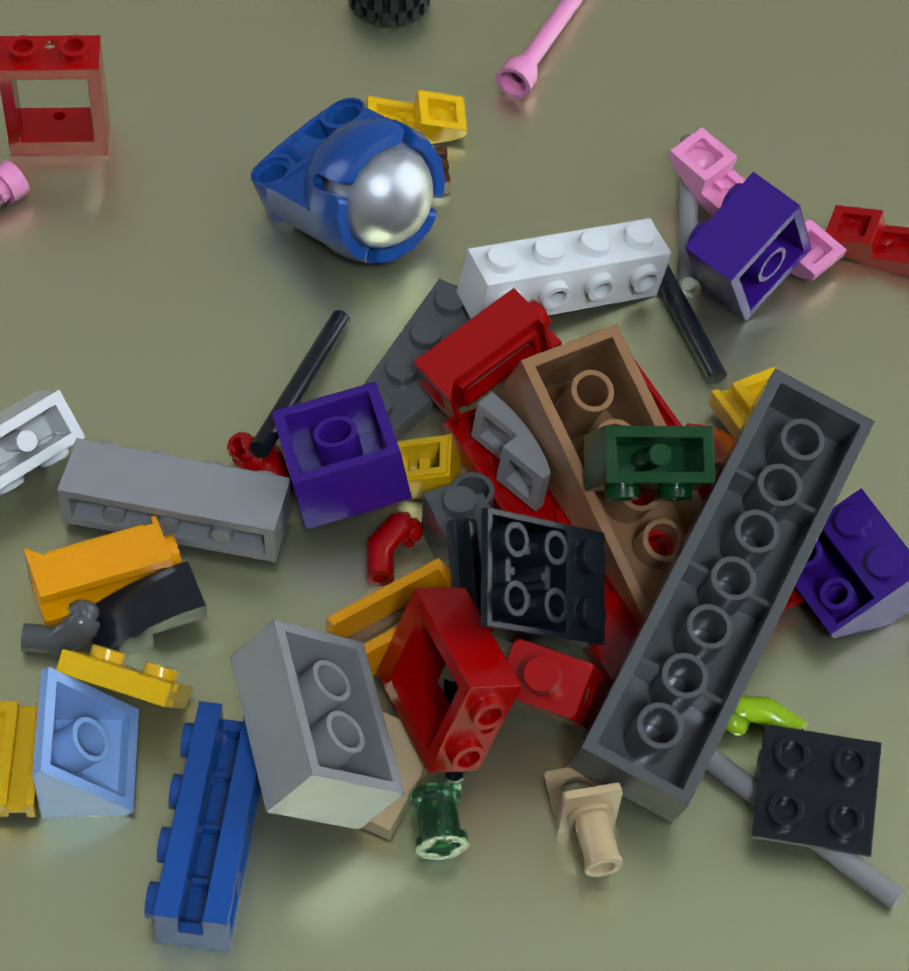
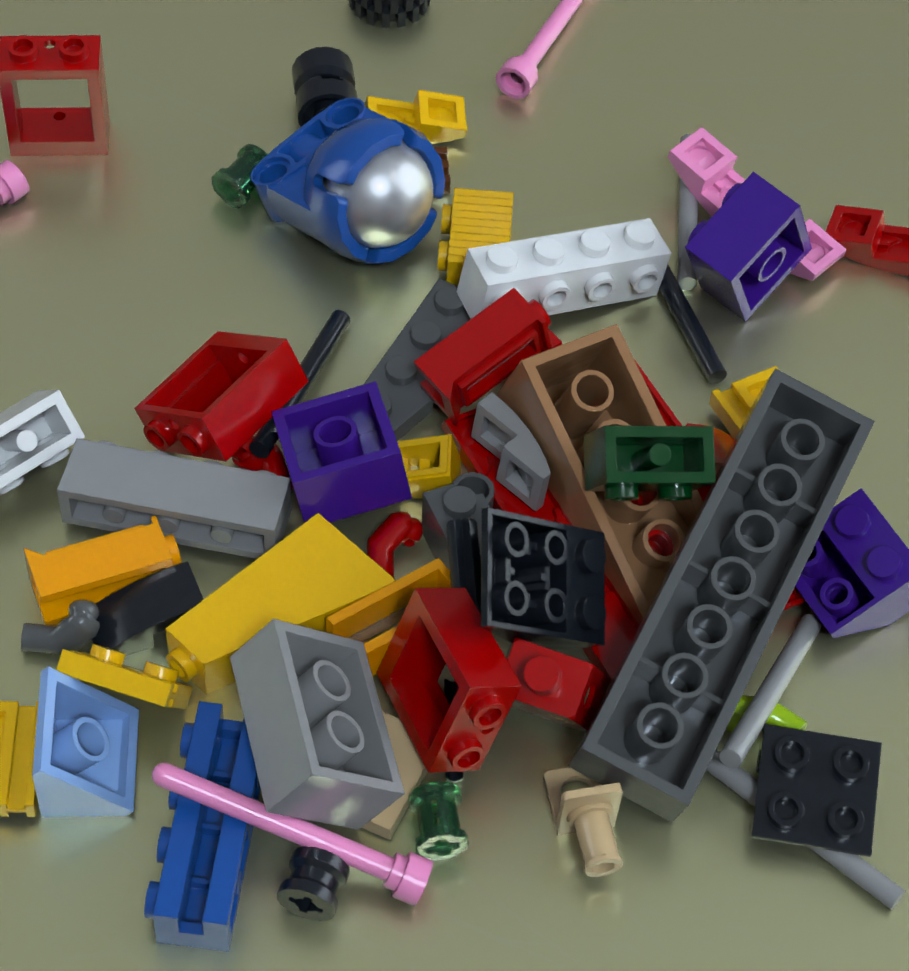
(221, 395): none -> red window
(235, 182): none -> clear green bush
(294, 582): none -> yellow slope
(313, 883): none -> black wheel
(320, 80): none -> black wheel
(400, 873): none -> bright pink piece
(472, 221): none -> yellow brick
(770, 691): none -> light grey bar

